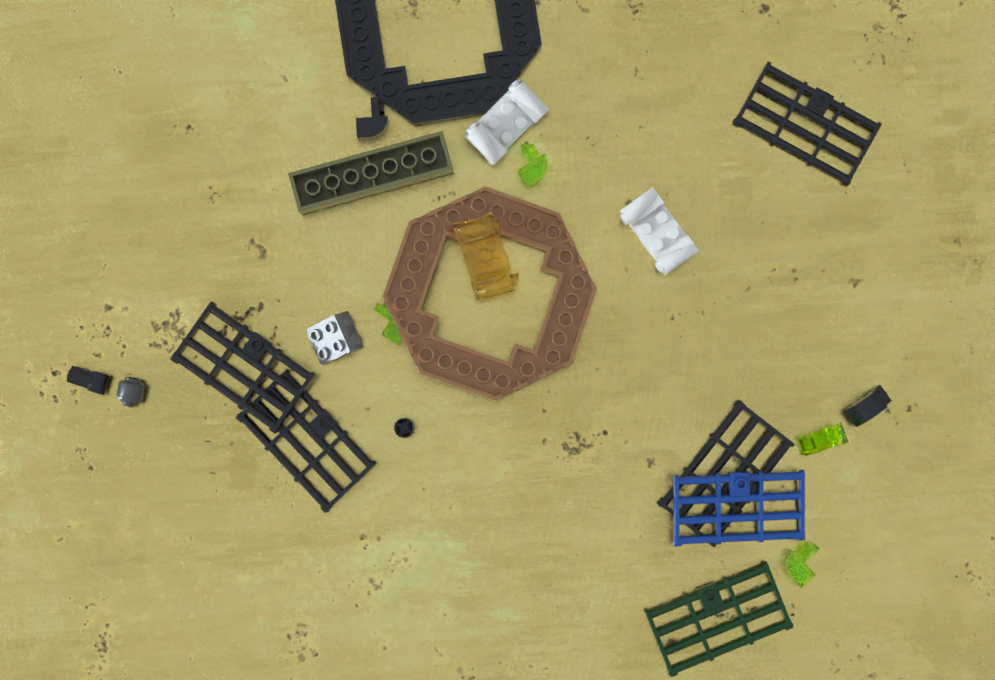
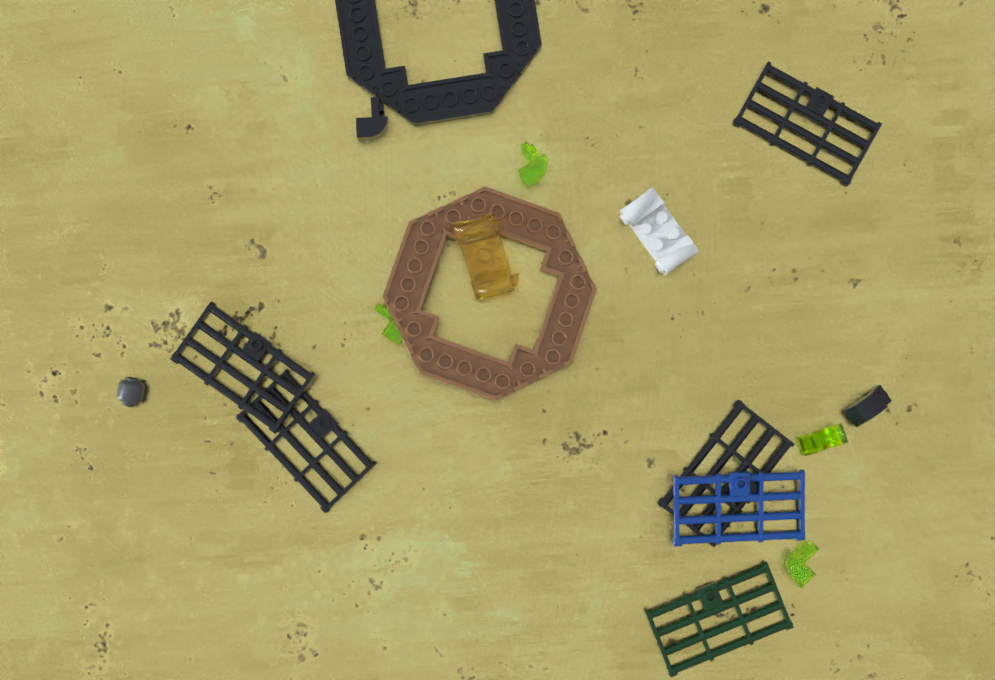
(93, 381): black piece -> none
(334, 337): light grey bracket -> none
(371, 172): olive brick -> none
(401, 427): black wheel -> none
(506, 121): white piece -> none

